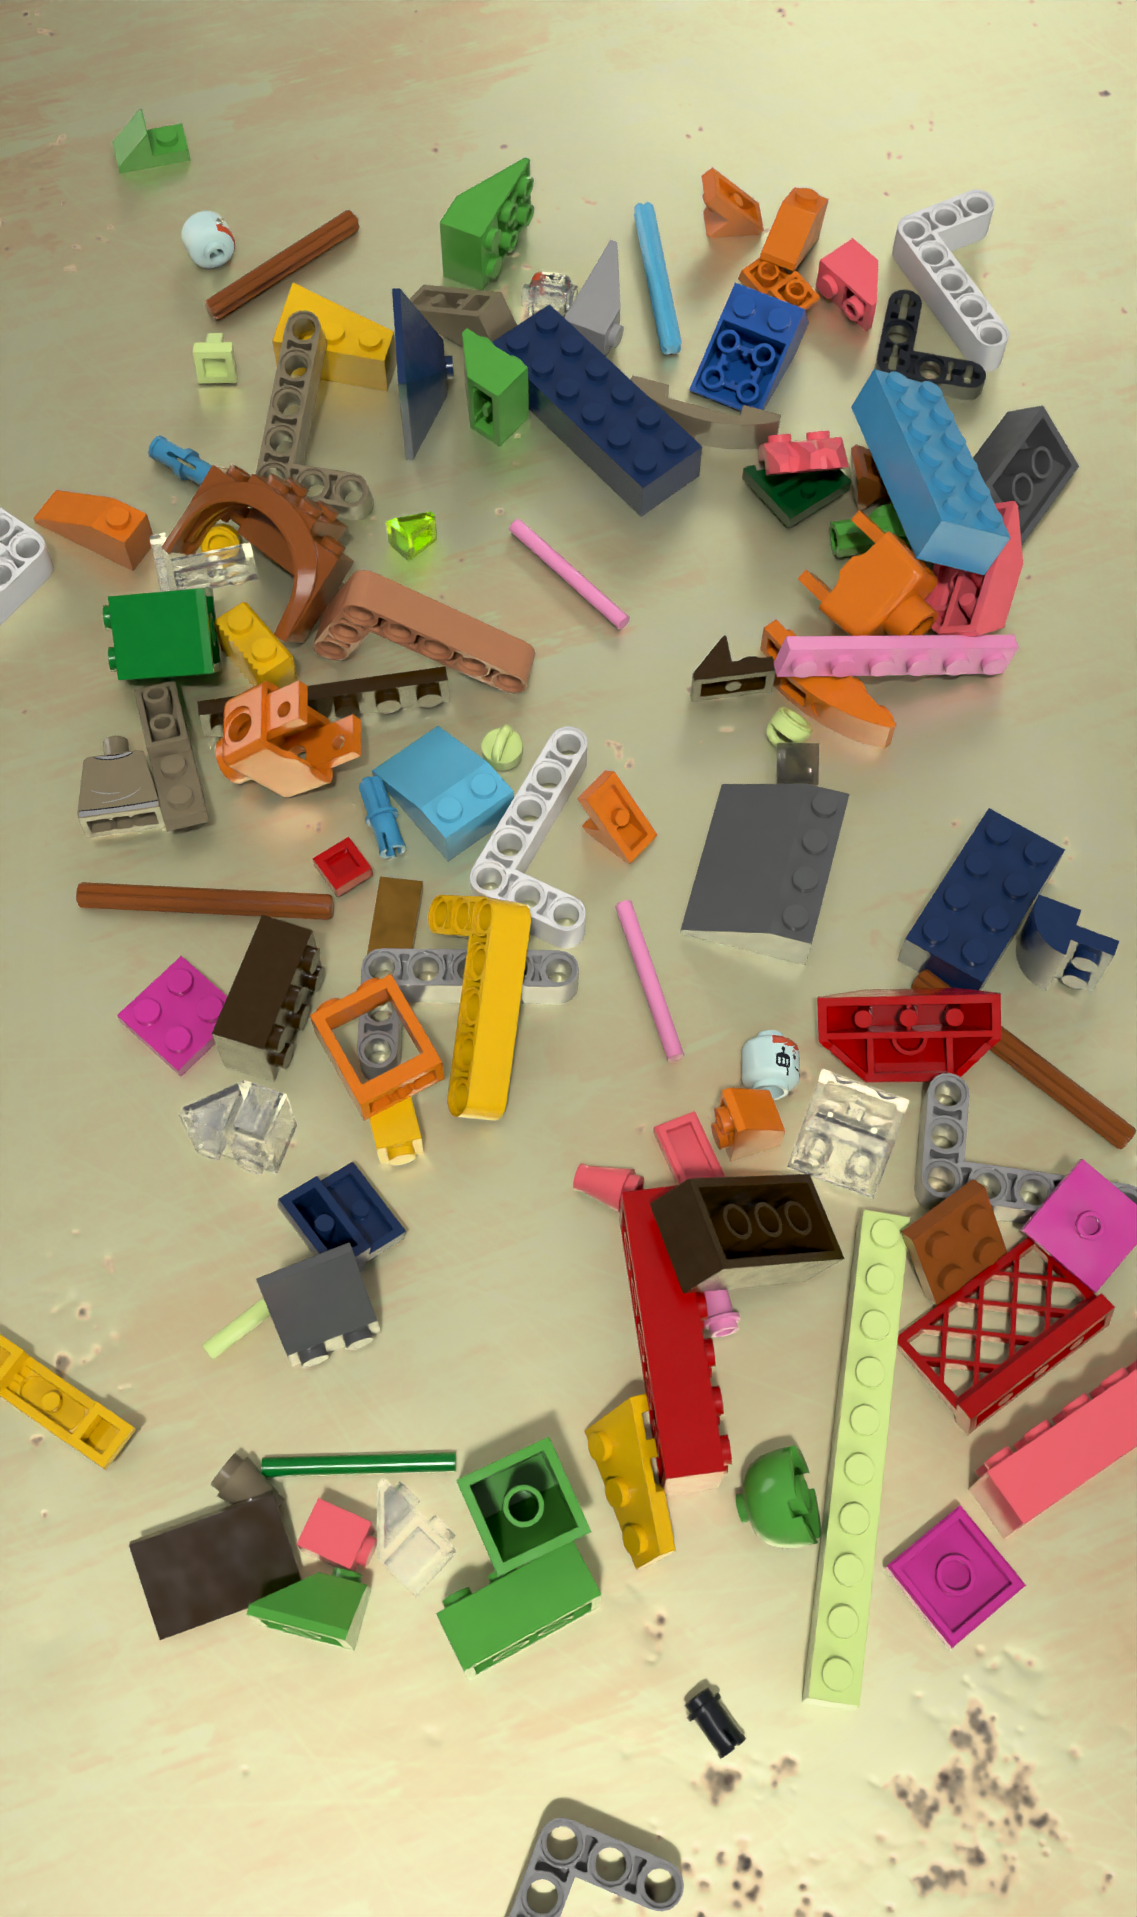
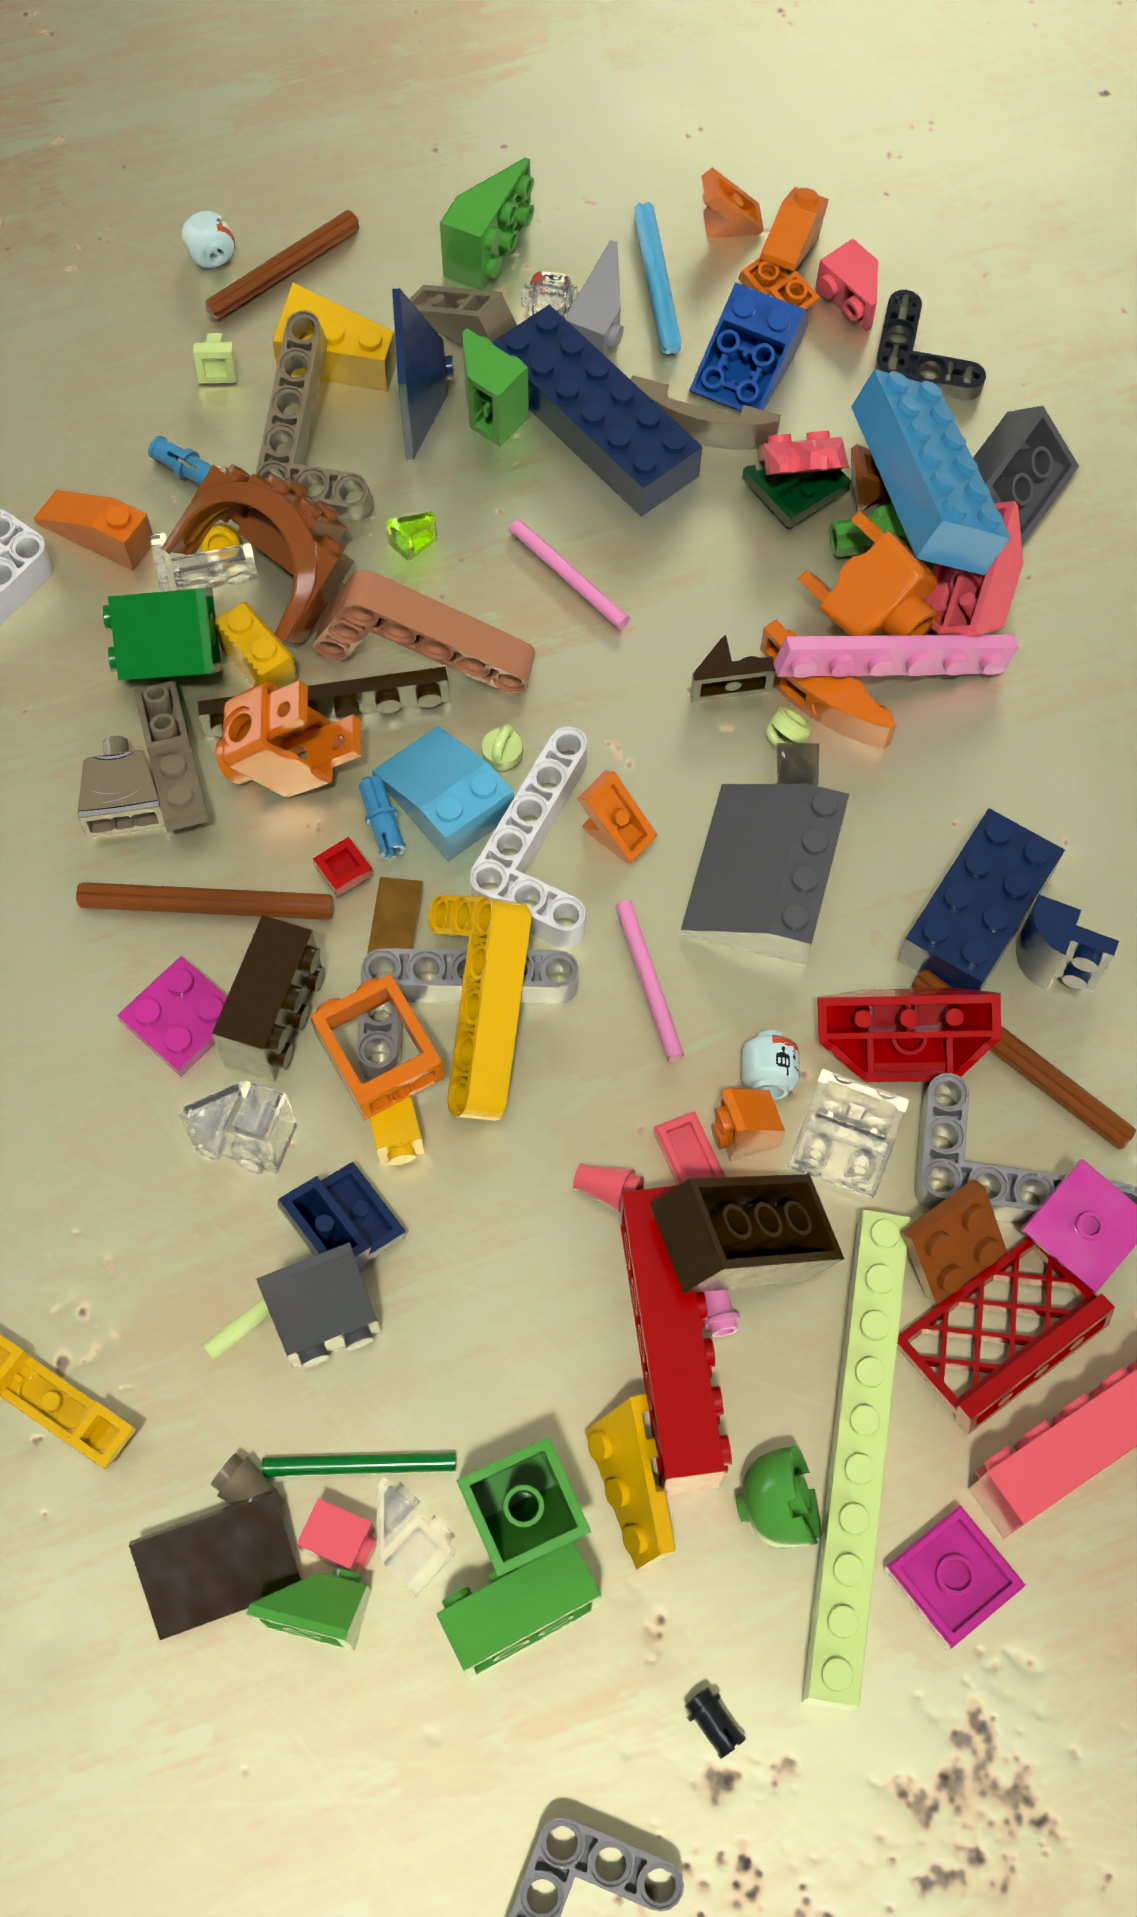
(144, 149): bright green slope -> none
(925, 256): white beam -> none

